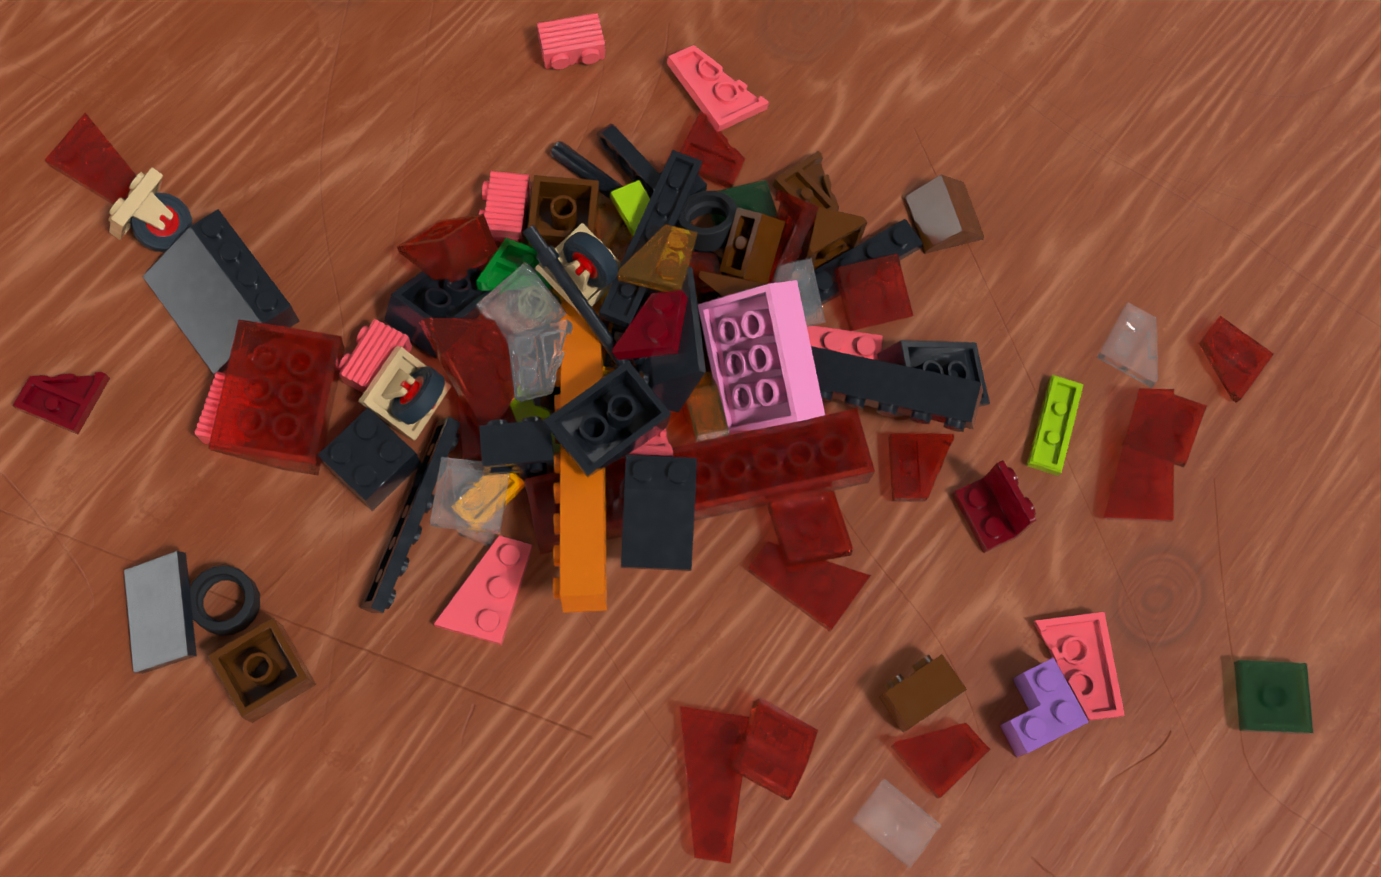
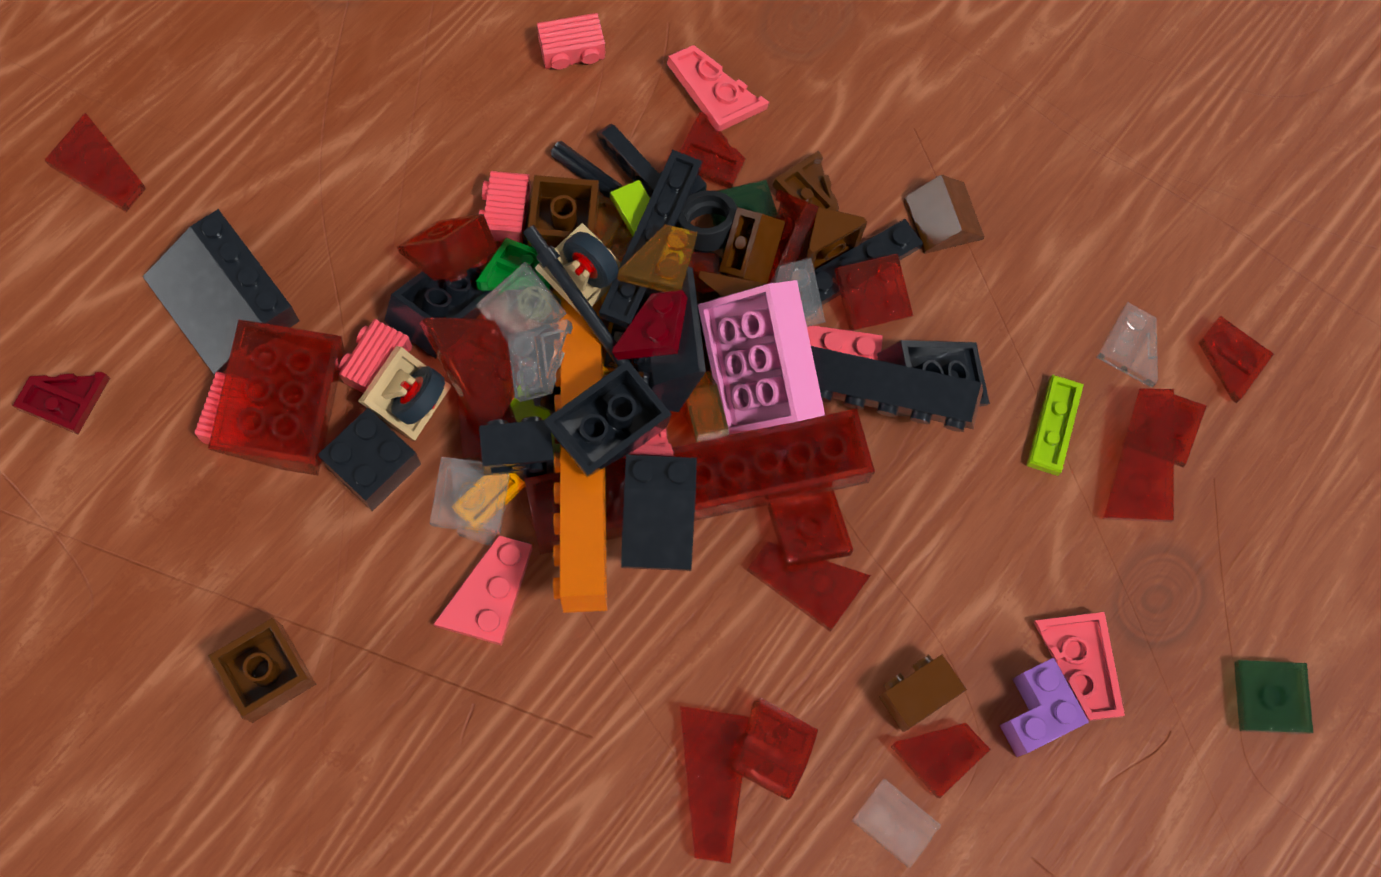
(153, 216): plate -> none
(160, 612): tile -> none
(248, 612): black tyre -> none
(407, 526): black plate -> none
(916, 463): clear red wing -> none
(995, 507): dark red bracket -> none

